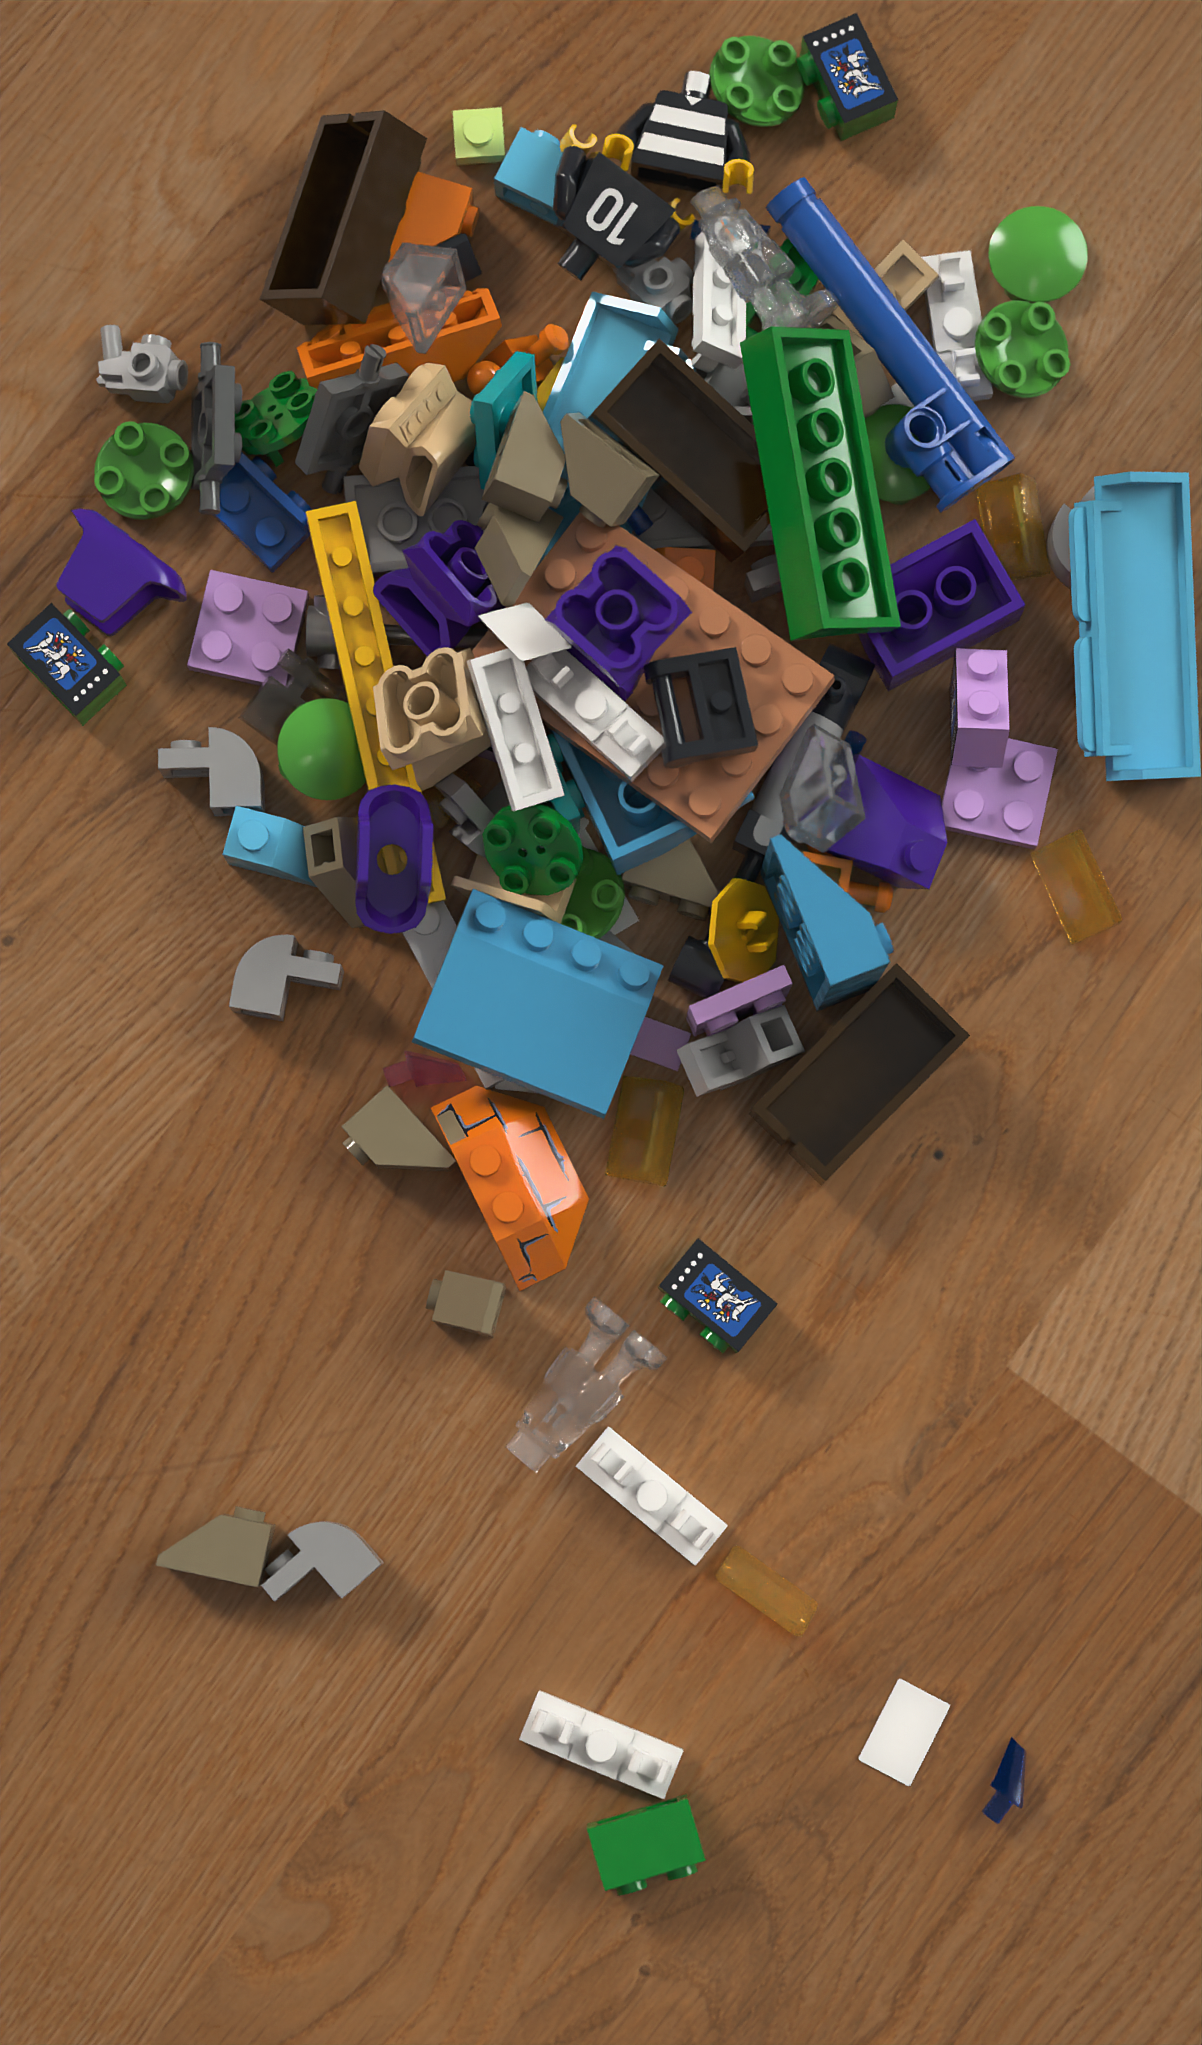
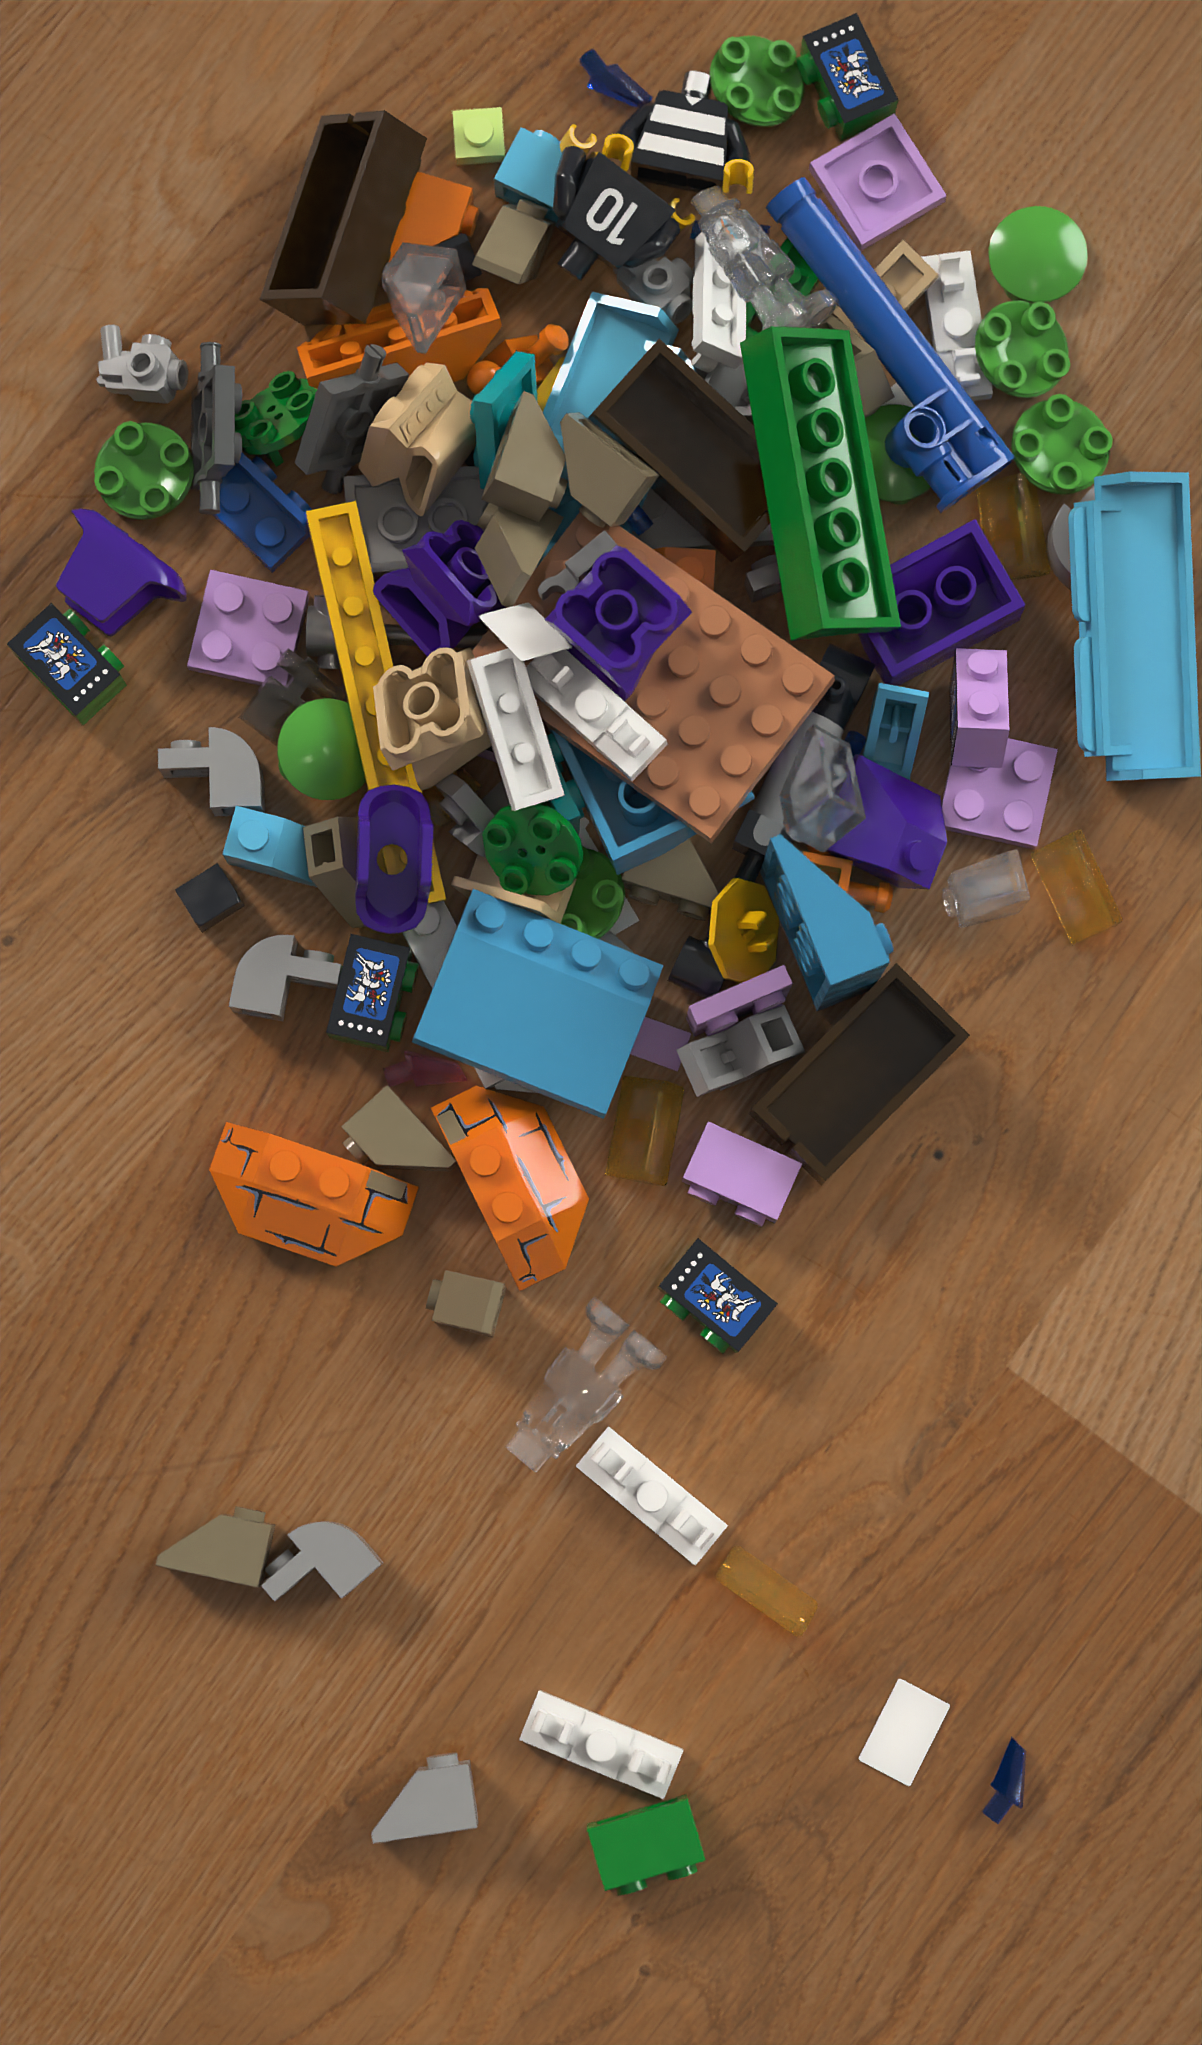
(209, 897): none -> black slope
(307, 1197): none -> orange wedge
(371, 993): none -> brick
(432, 1802): none -> light grey slope
(516, 242): none -> dark tan slope
(577, 566): none -> flat silver plate
(613, 81): none -> clear blue bar
(717, 703): black plate -> none
(740, 1174): none -> lavender brick
(877, 182): none -> lavender plate
(895, 727): none -> medium azure slope
(987, 890): none -> clear slope
(1060, 445): none -> bright green dish

